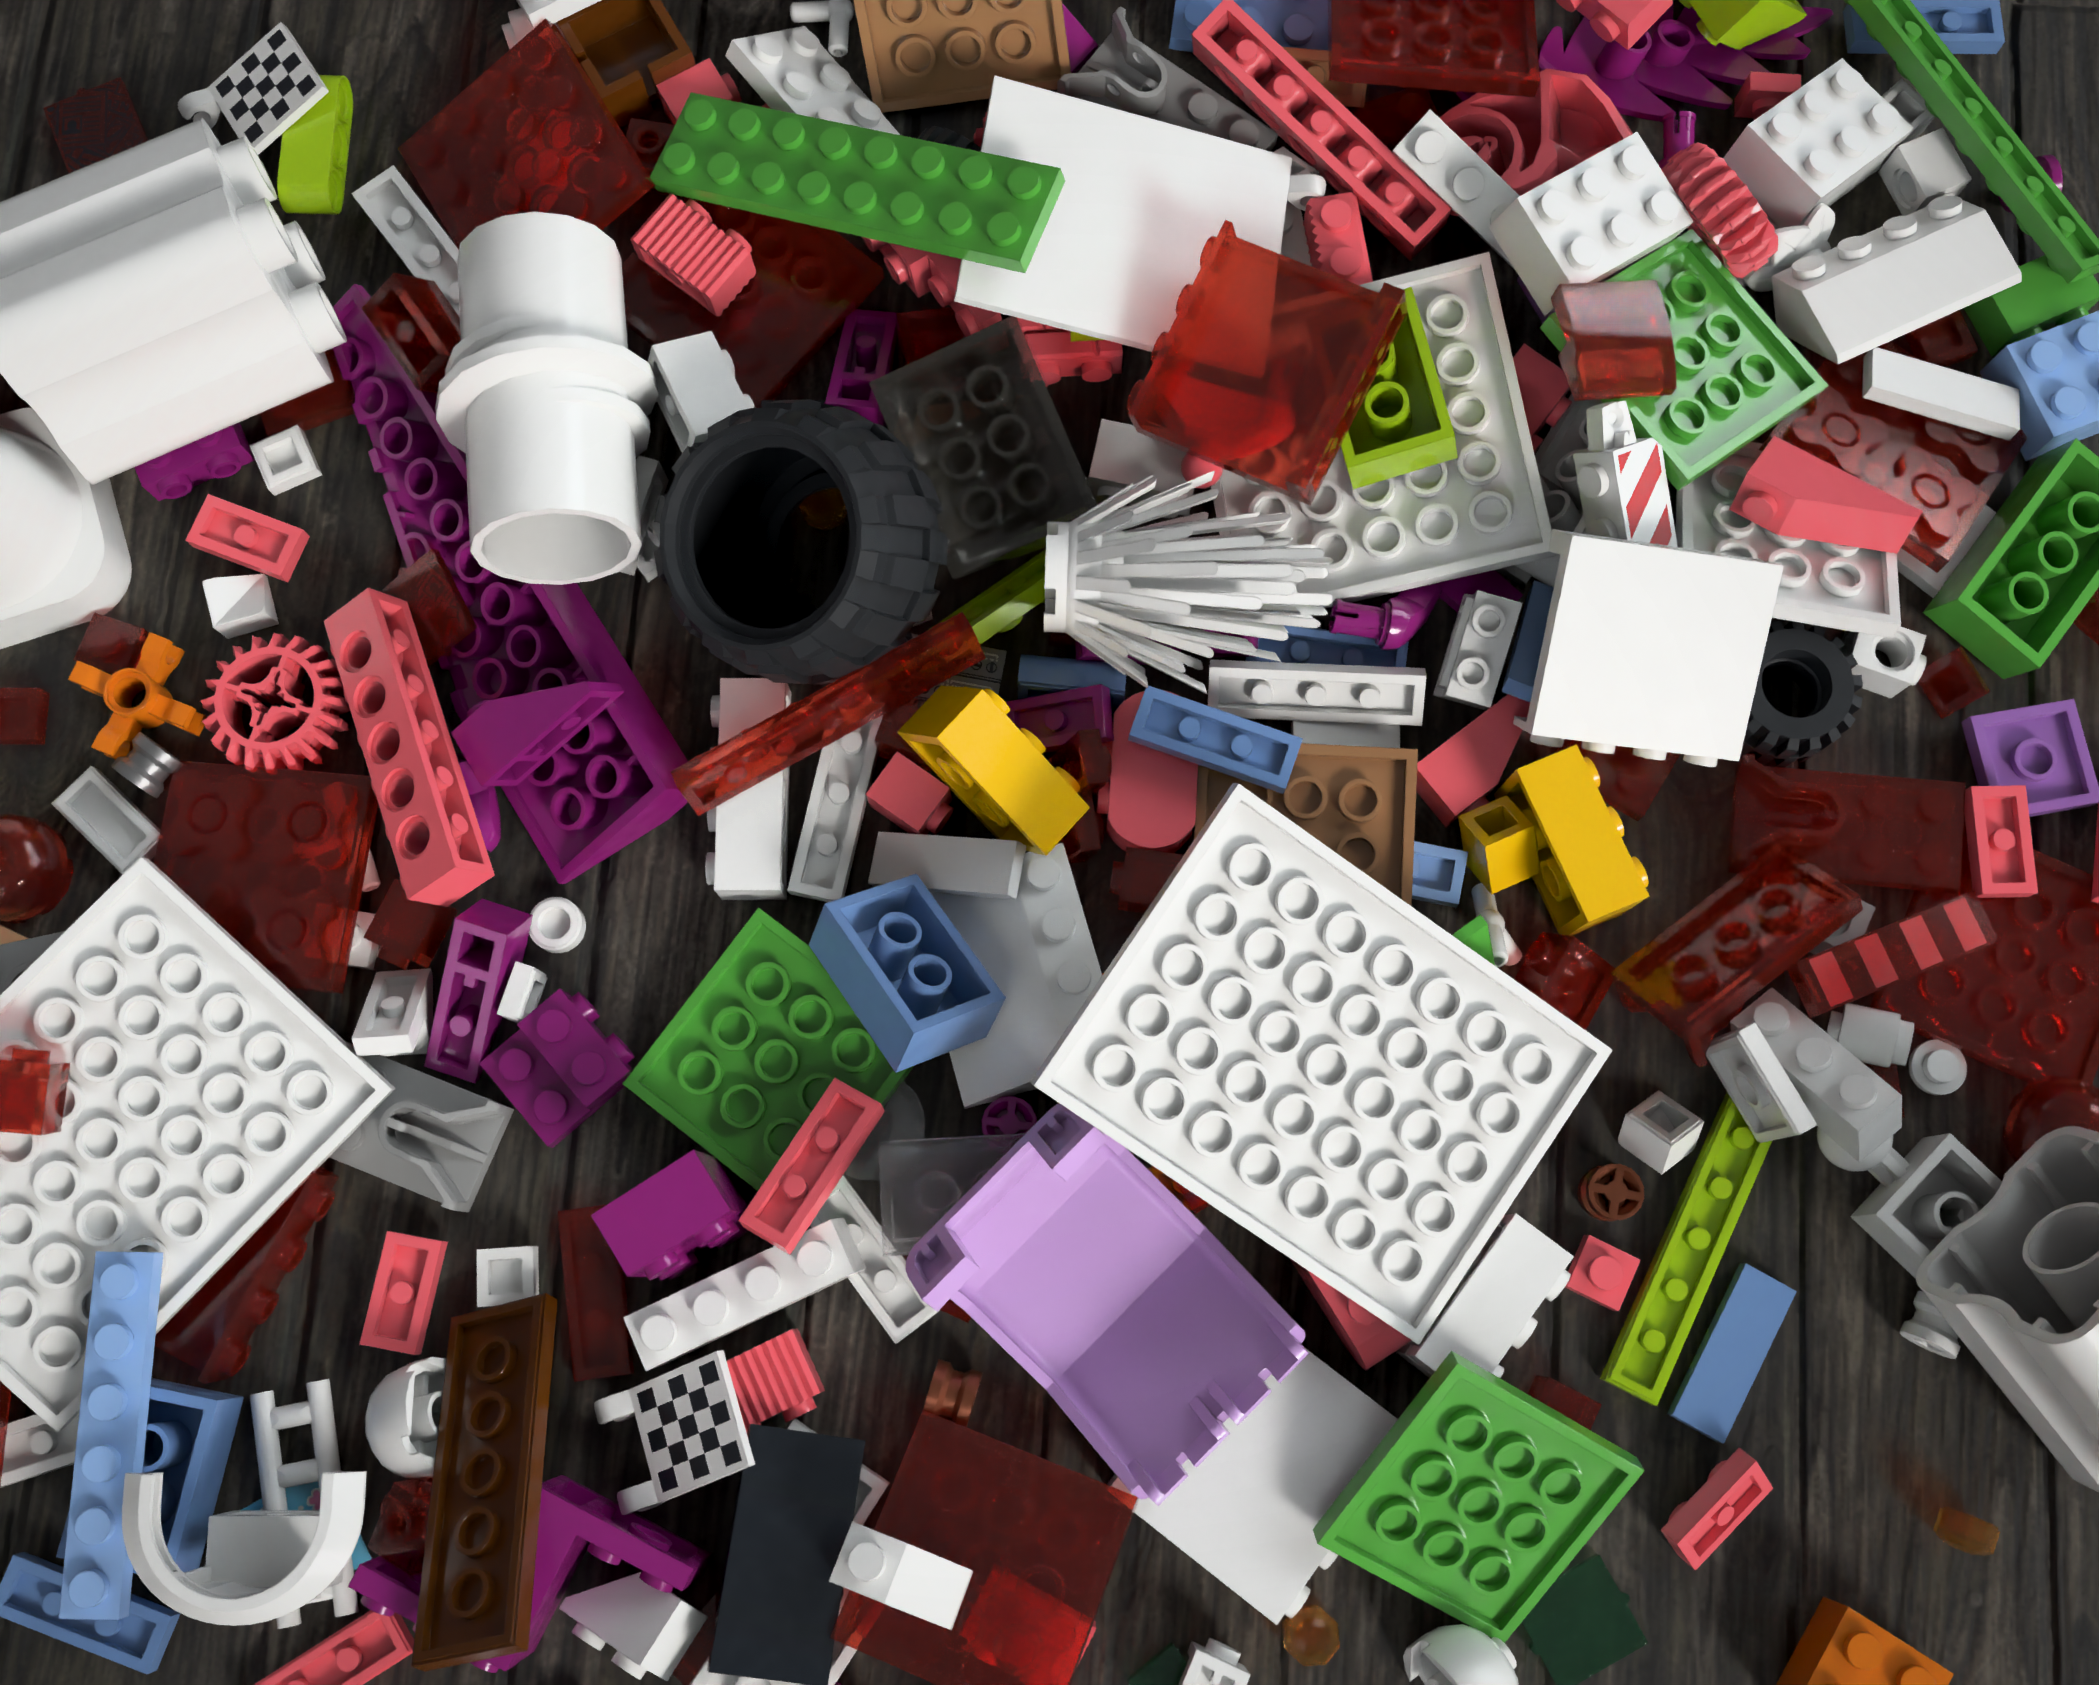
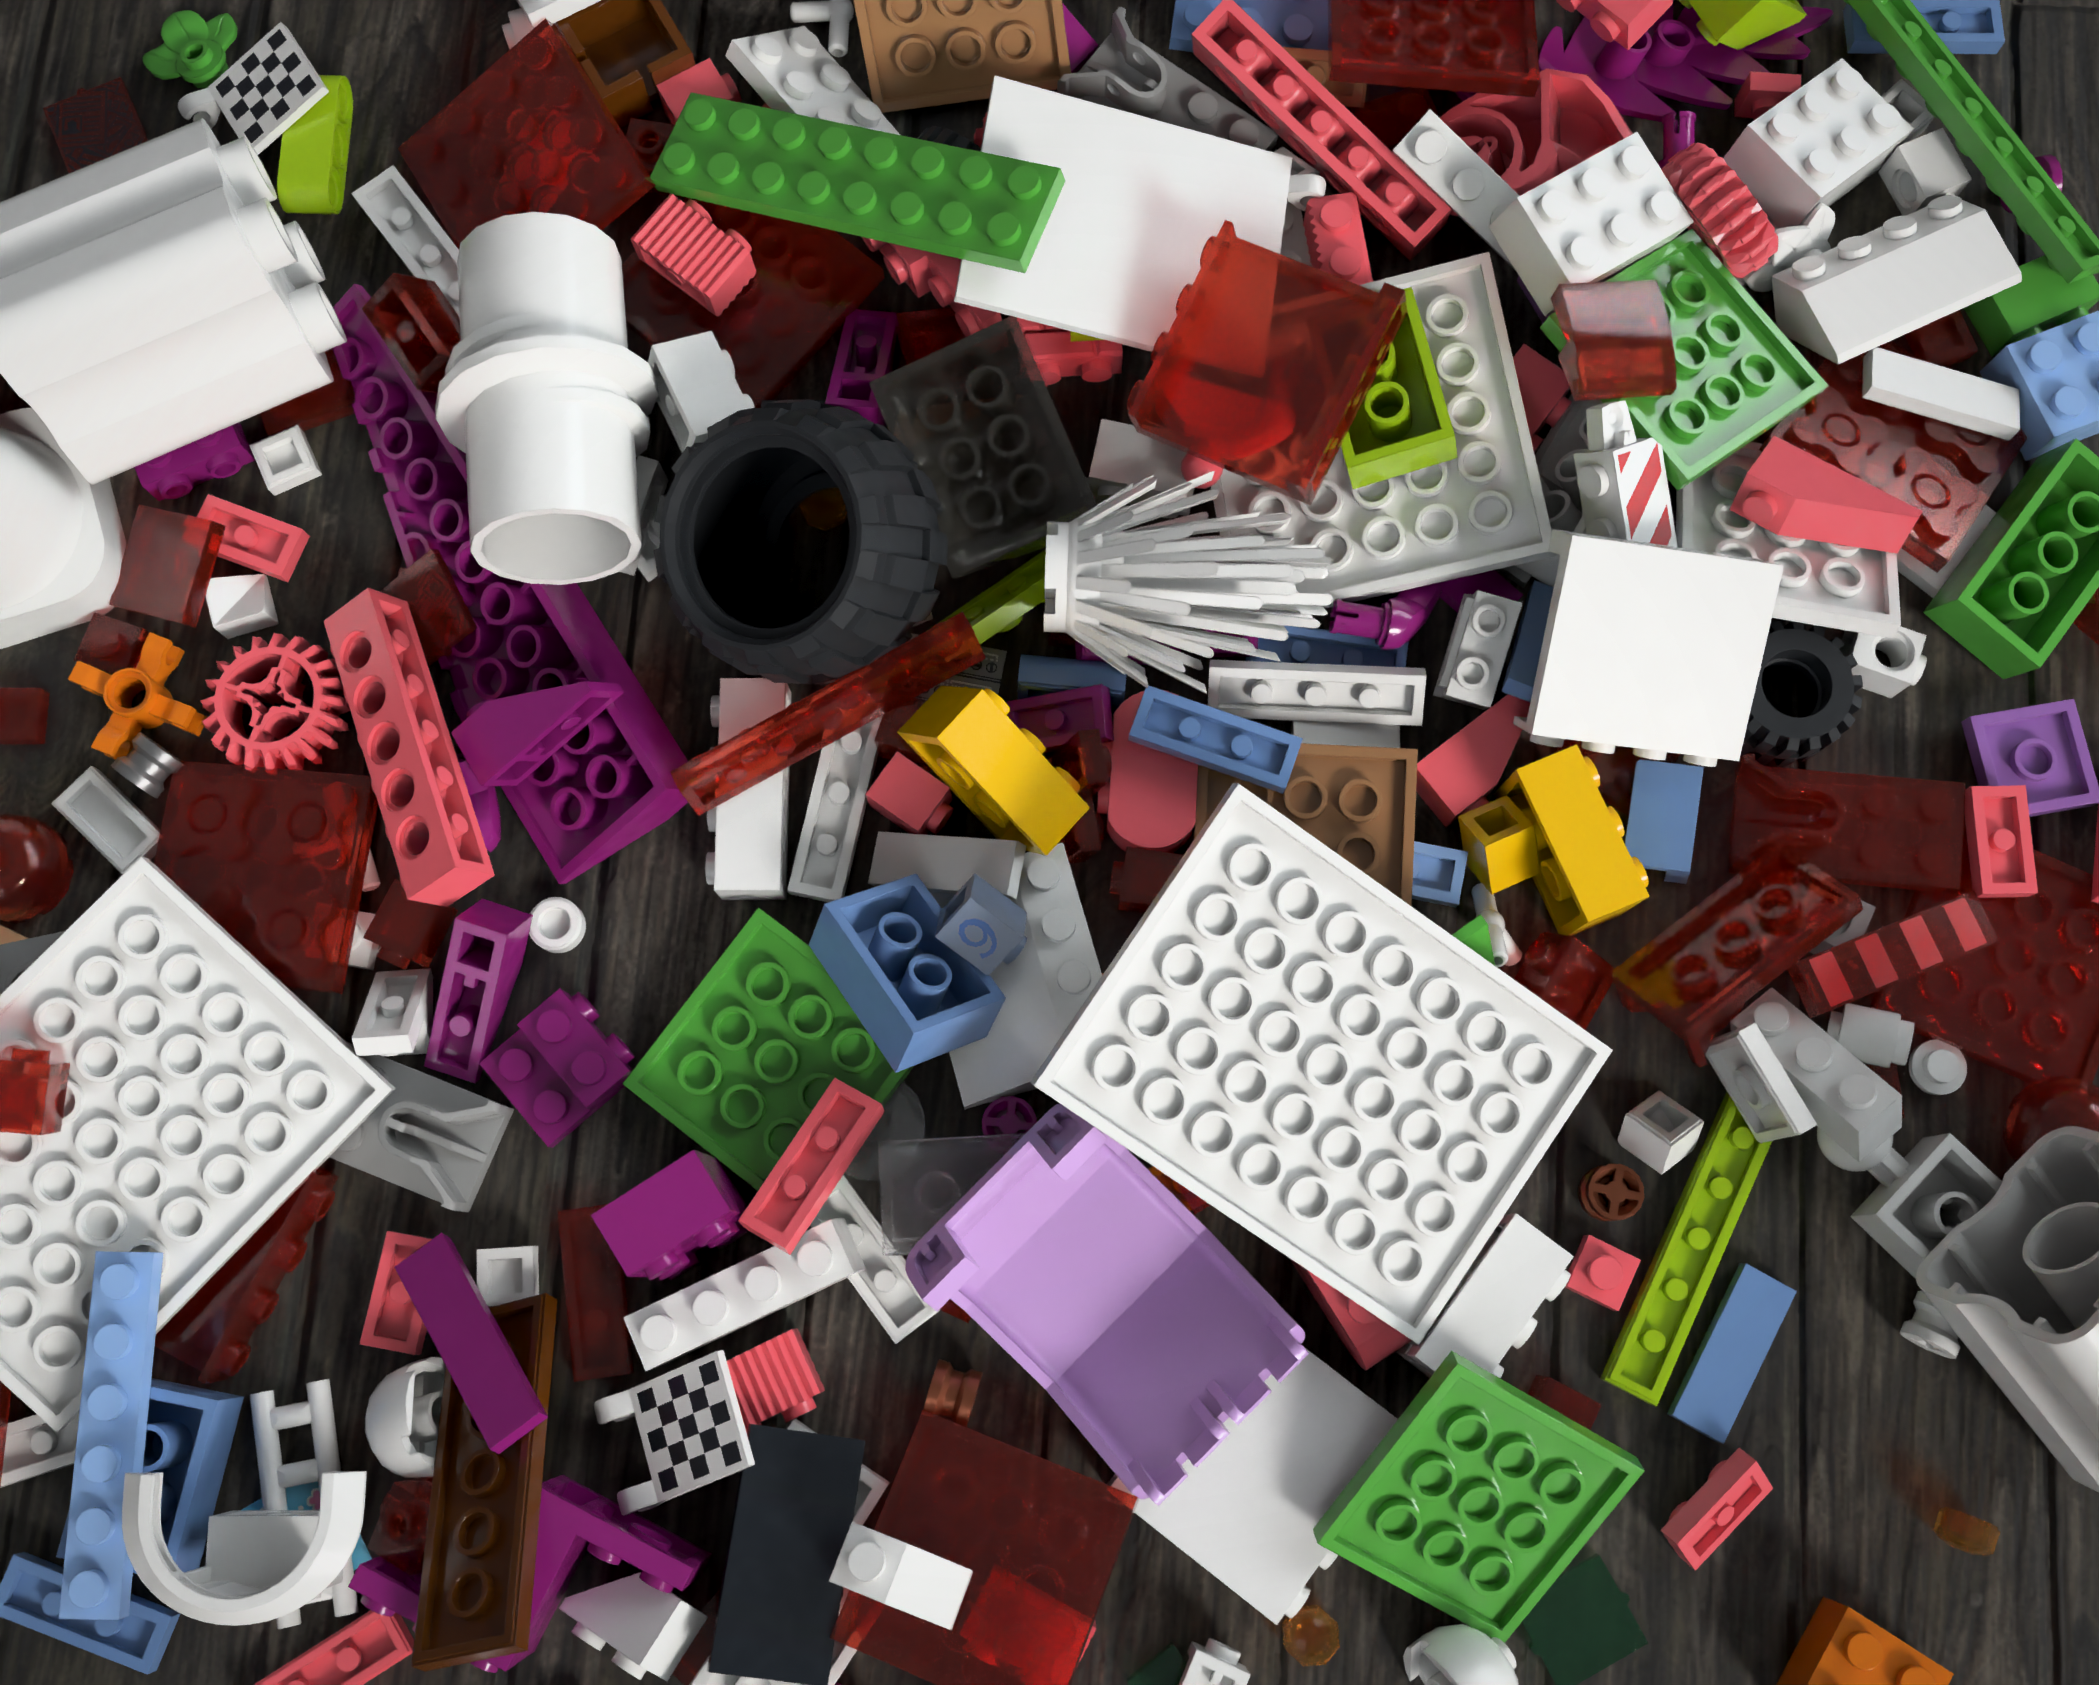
(167, 565): none -> clear red tile
(192, 48): none -> bright green plate
(471, 1343): none -> magenta tile
(522, 992): white tile -> none
(982, 925): none -> sand blue brick
(1664, 817): none -> medium blue panel
(1952, 683): clear red slope -> none

